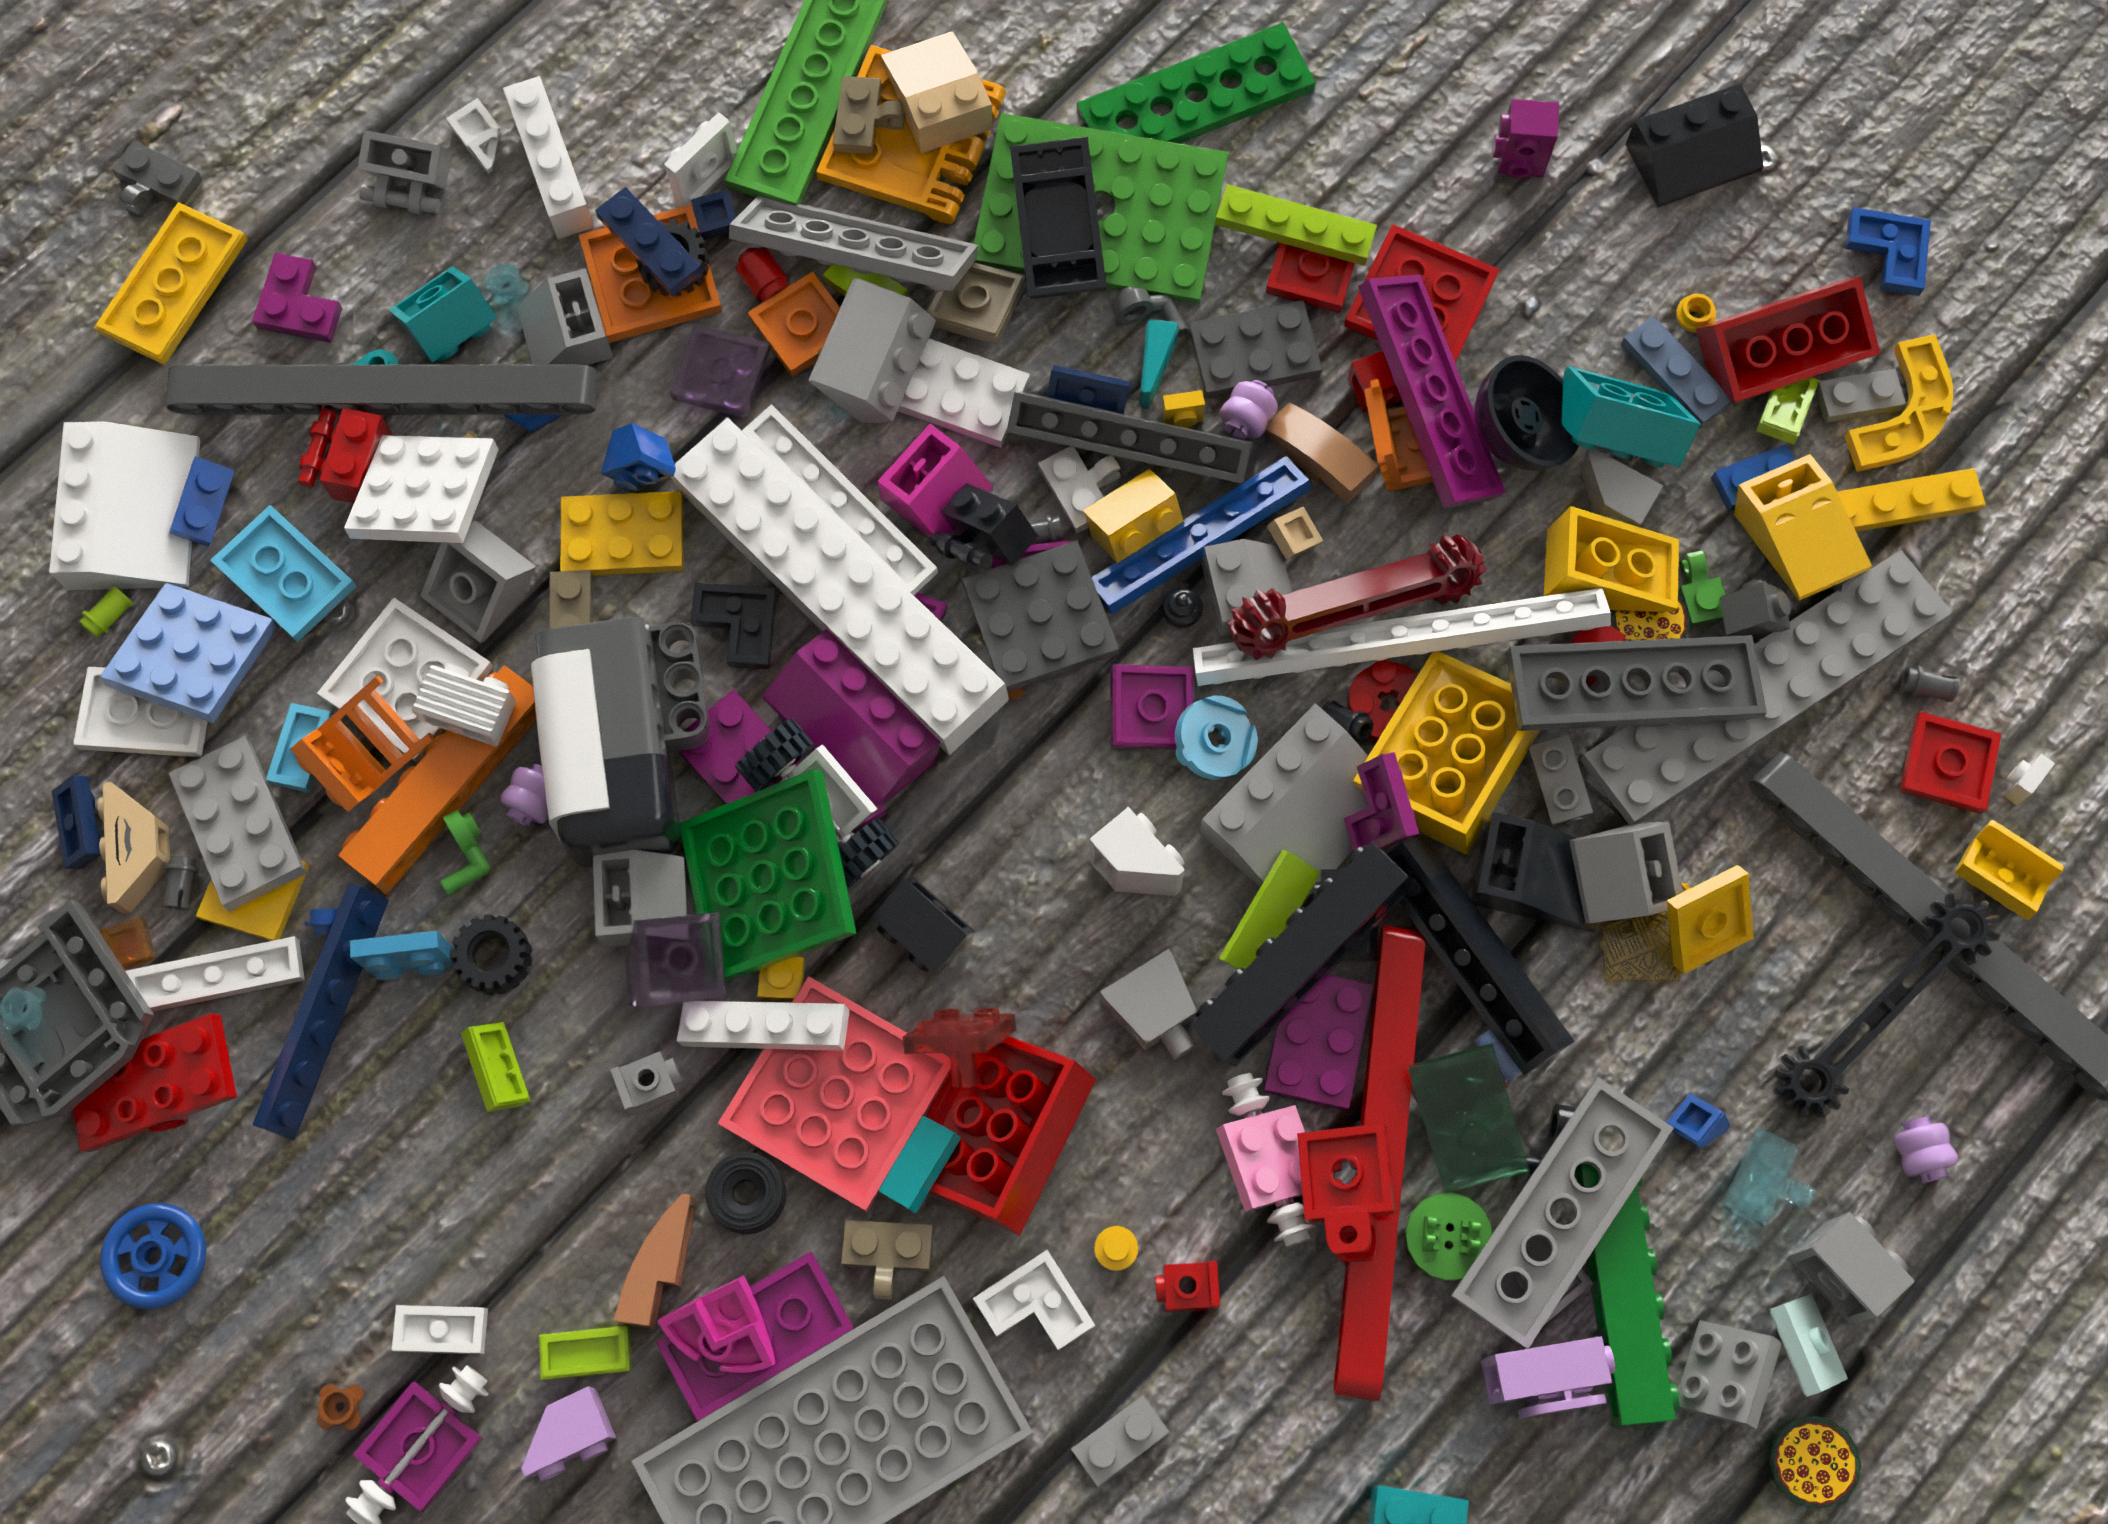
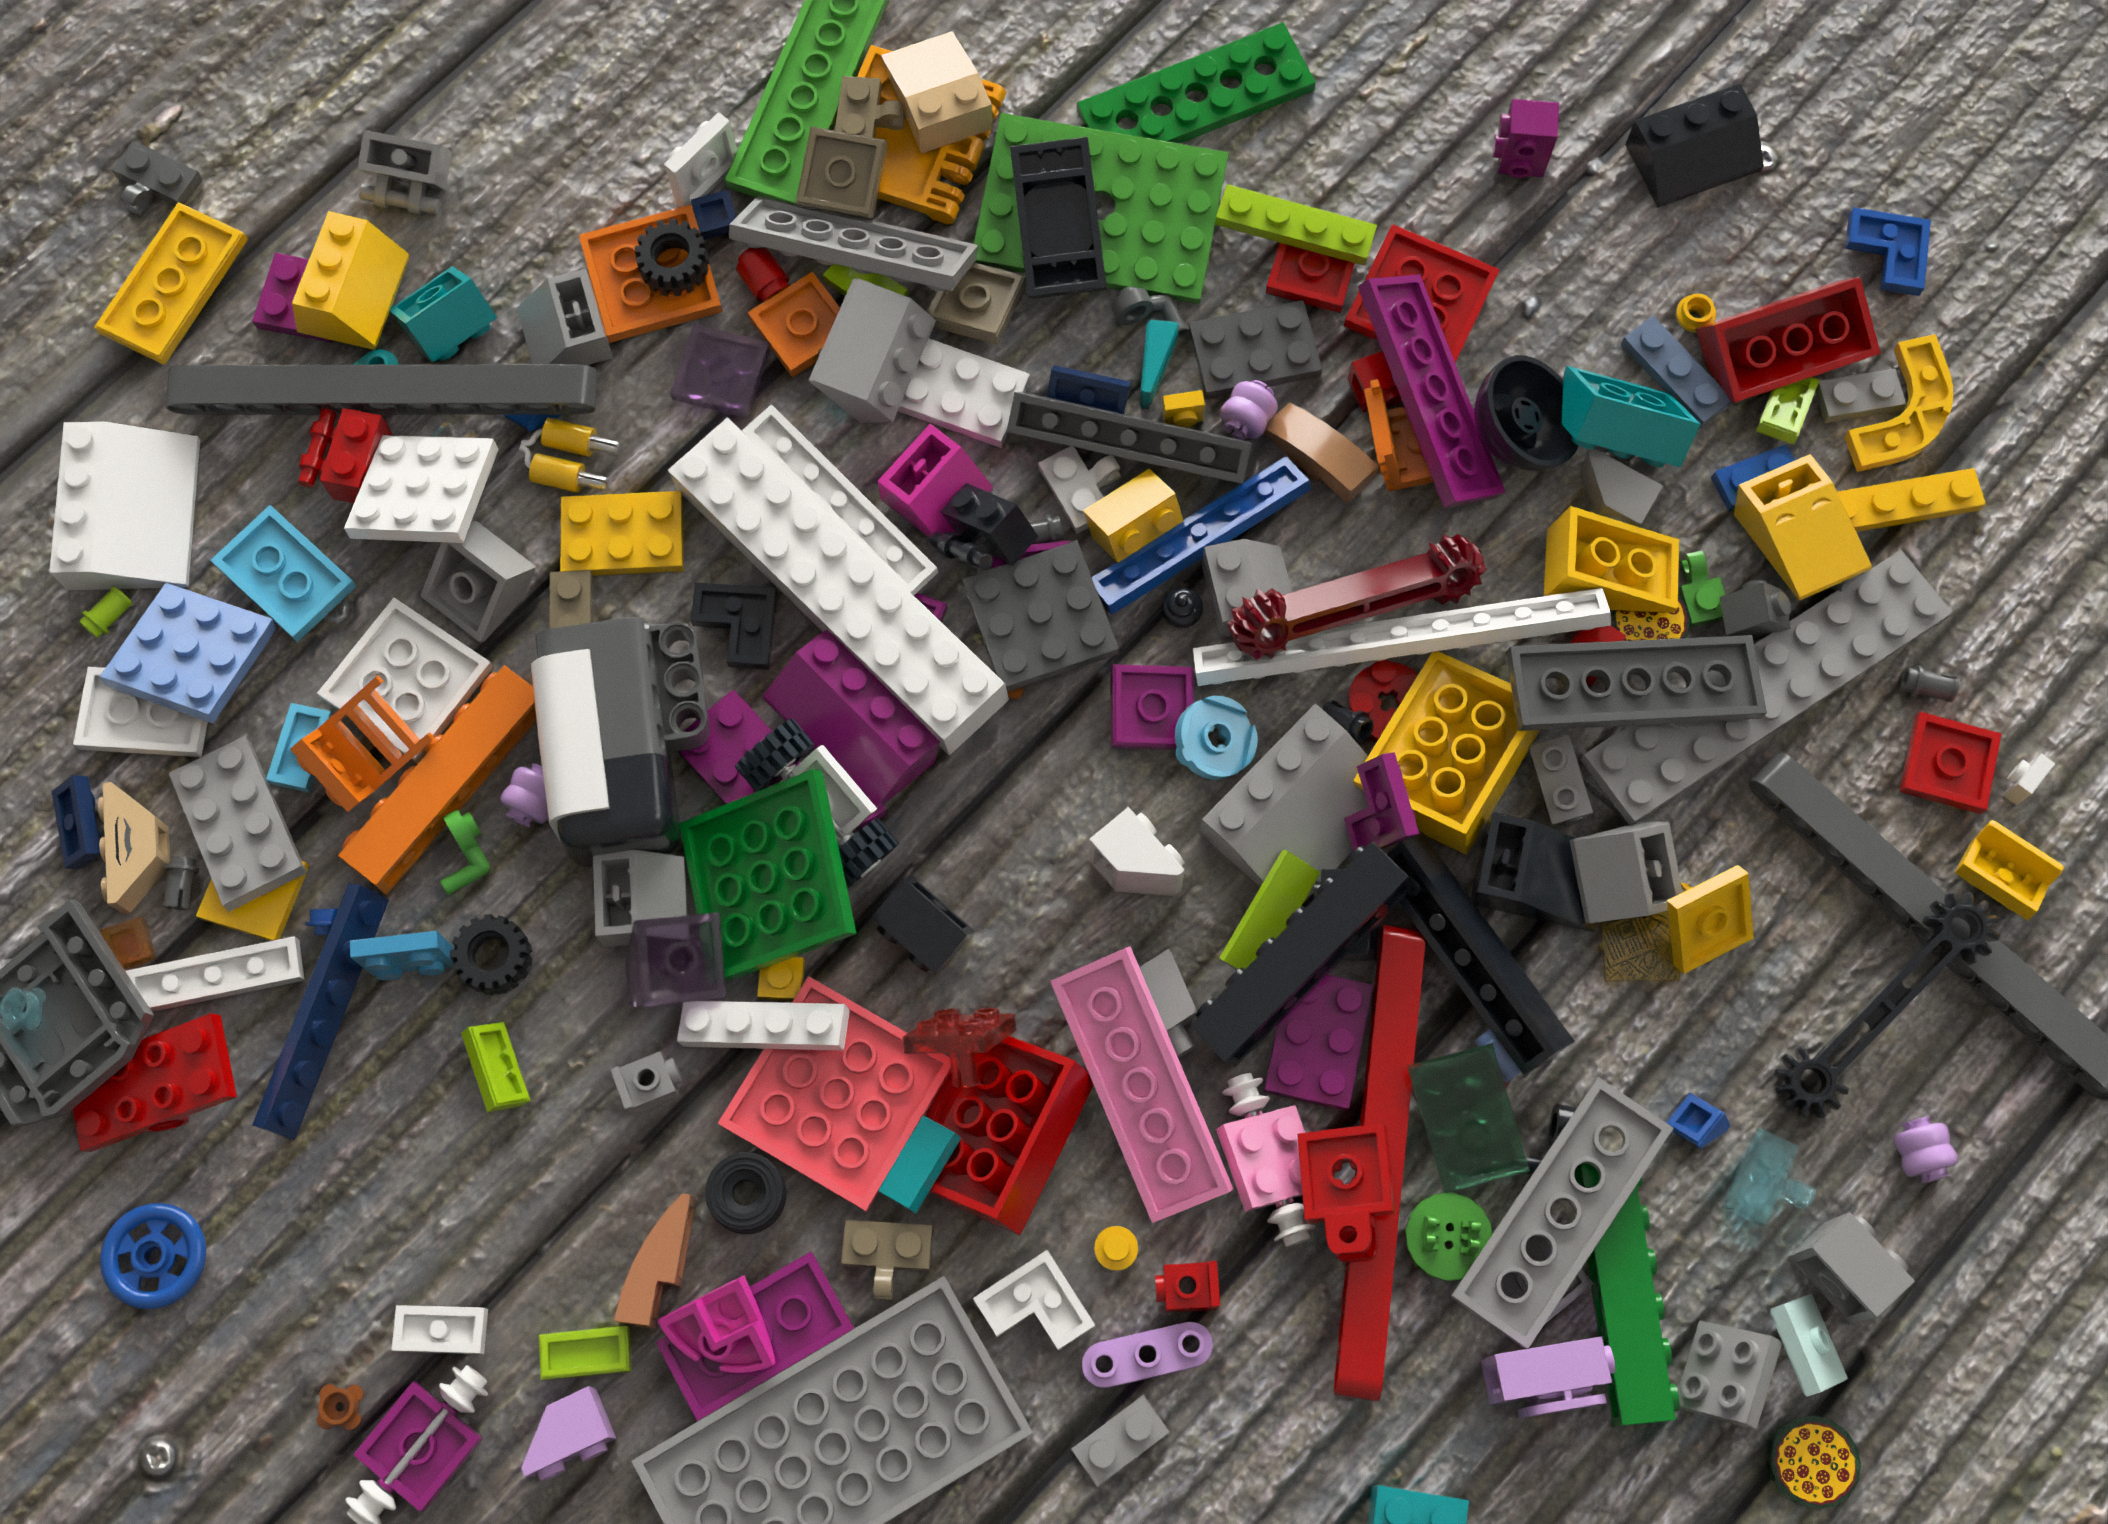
(201, 501): blue plate -> none
(349, 282): none -> yellow slope
(465, 704): white brick -> none
(477, 132): white slope -> none
(506, 274): clear light blue plate -> none
(548, 157): white brick -> none
(562, 472): none -> yellow piece
(637, 458): blue slope -> none
(649, 241): dark blue plate -> none
(841, 172): none -> dark tan plate
(1129, 1366): none -> lavender plate
(1141, 1085): none -> bright pink plate
(1294, 533): tan plate -> none

